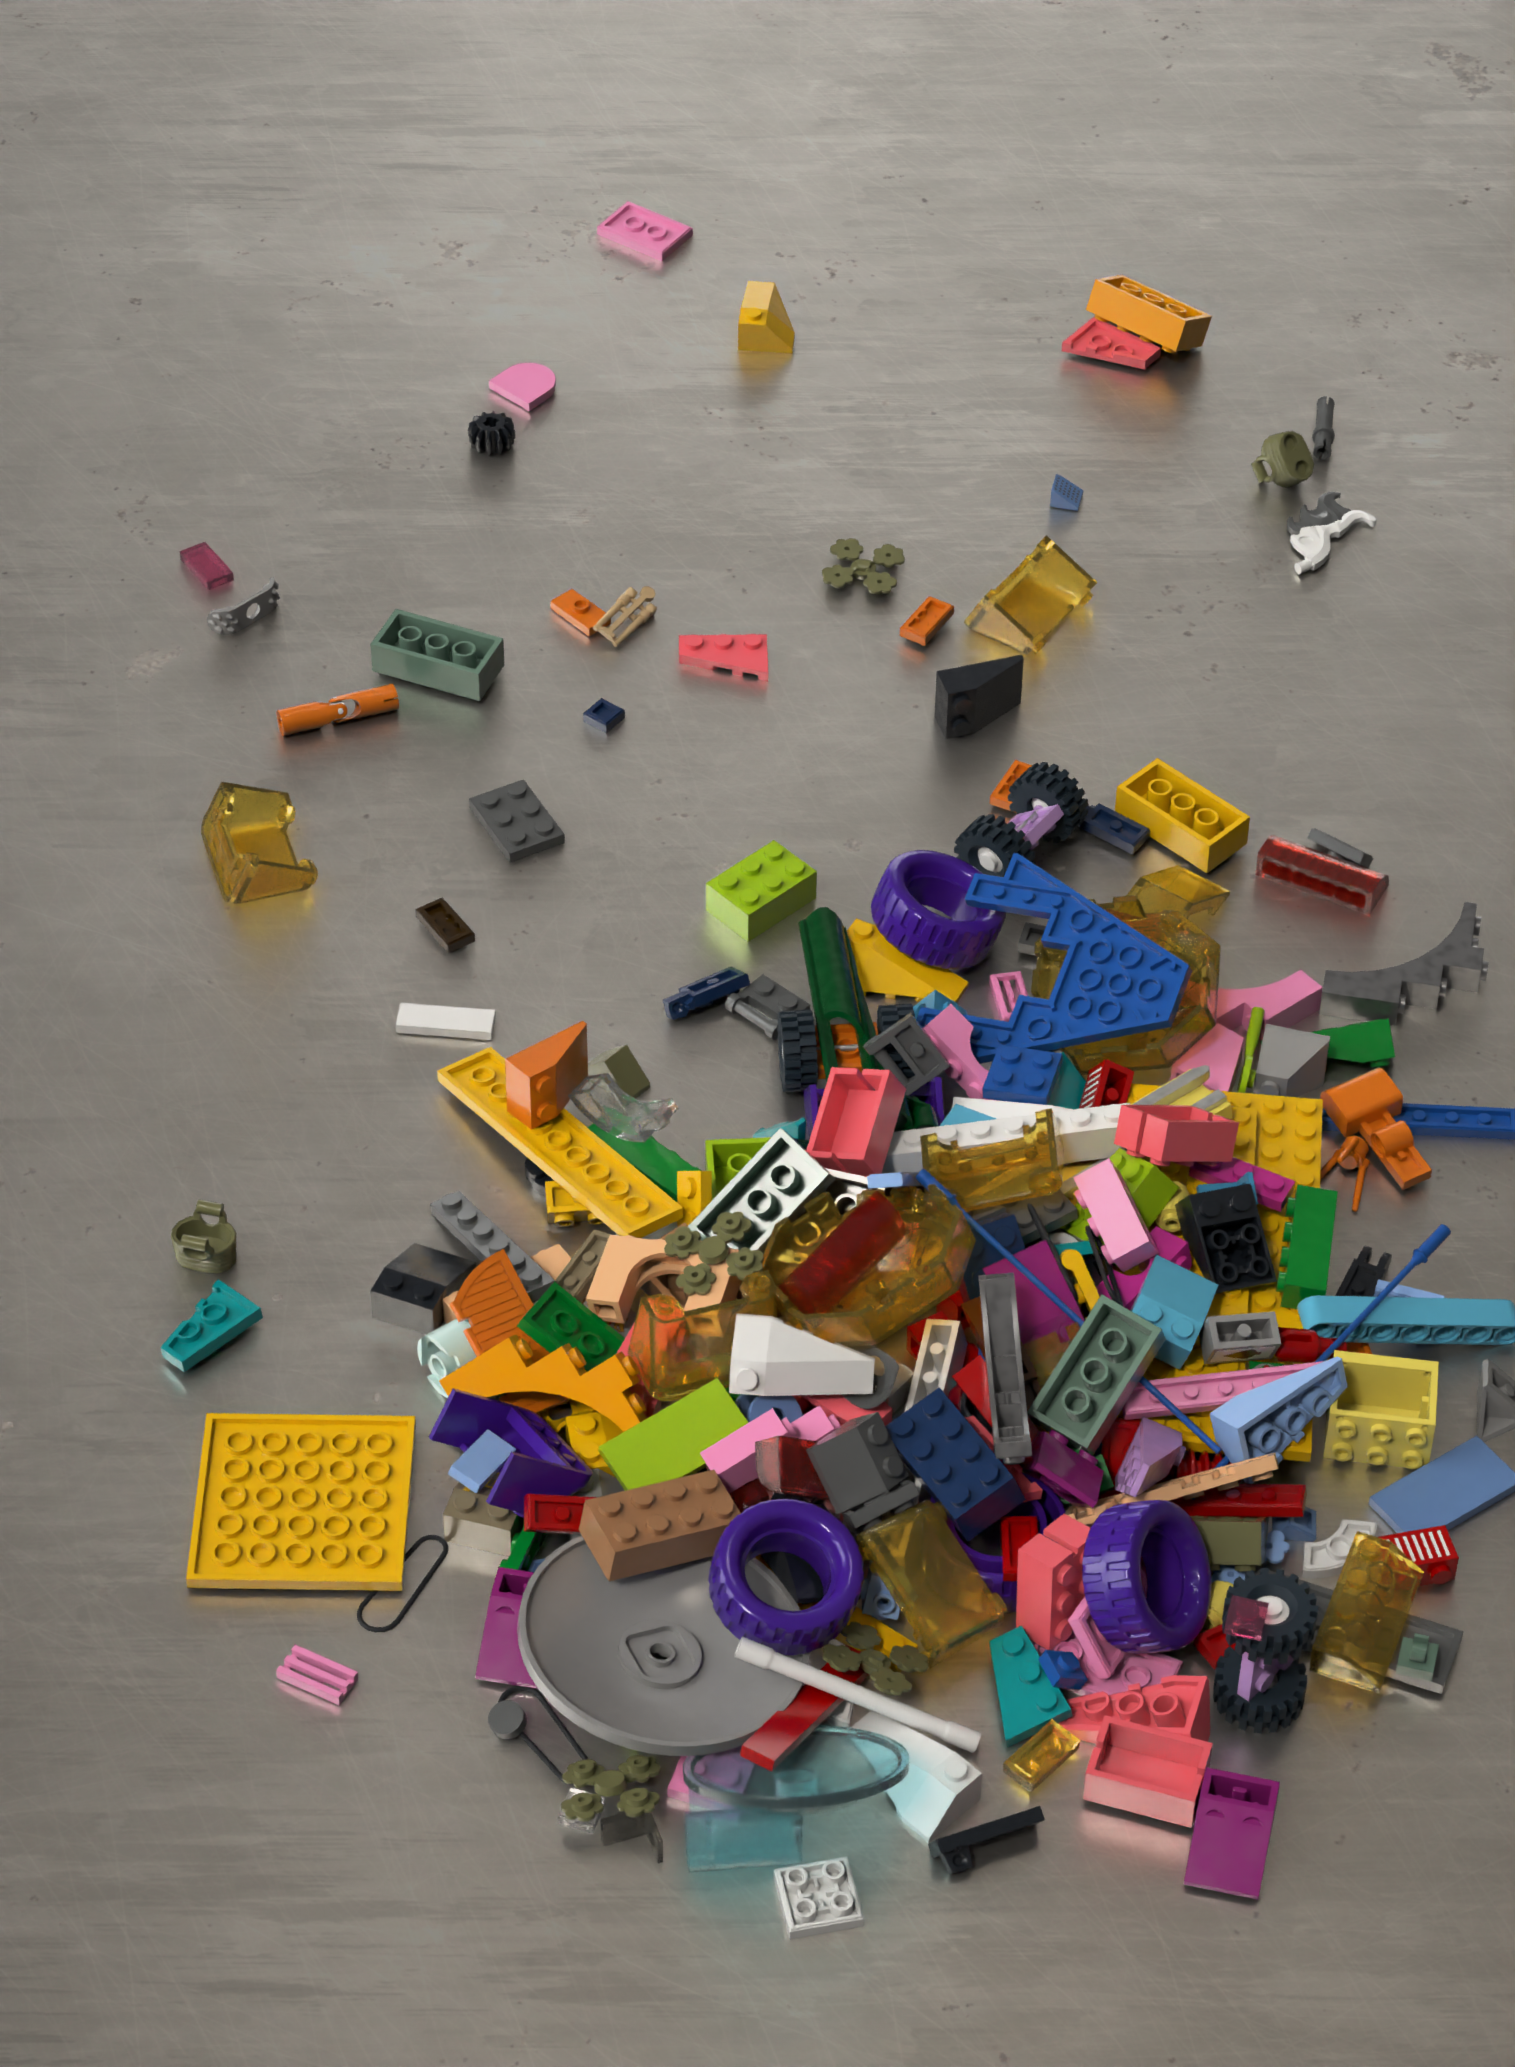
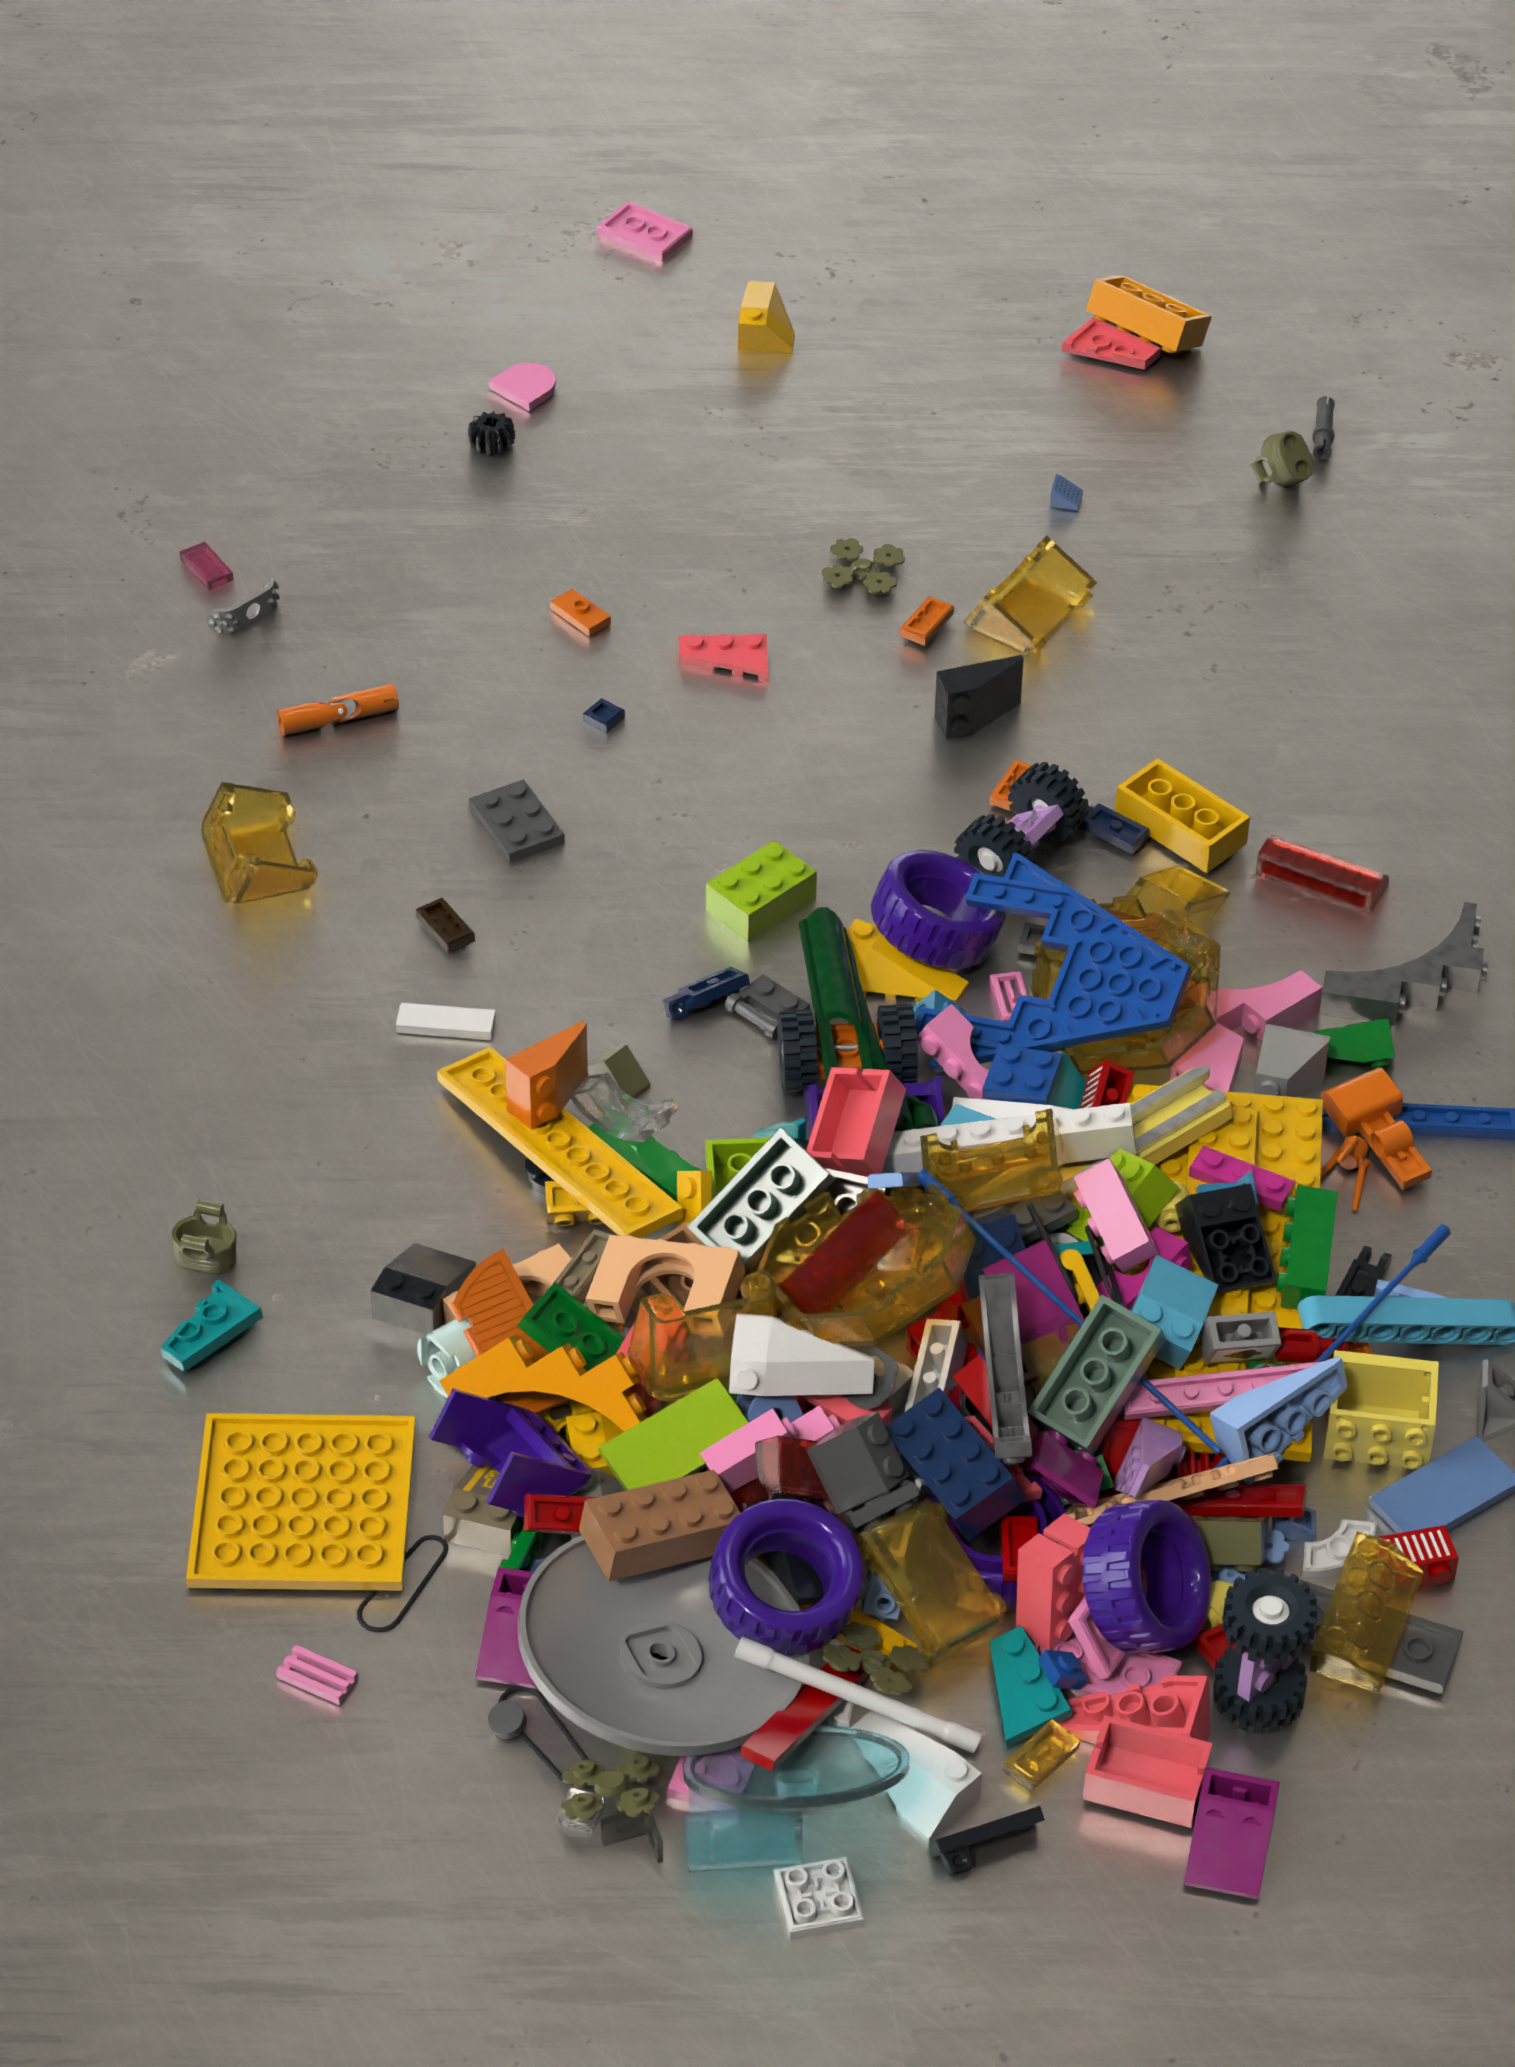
(437, 654): sand green brick -> none
(481, 1461): light blue tile -> none
(485, 1238): dark grey plate -> none
(646, 594): tan piece -> none
(713, 1251): olive plant -> none
(915, 1049): dark grey plate -> none
(1176, 1134): coral piece -> none
(1246, 1618): clear pink plate -> none
(1247, 1074): lime piece -> none
(1317, 526): white piece -> none
(1339, 848): dark grey plate -> none
(1417, 1657): sand green tile -> none

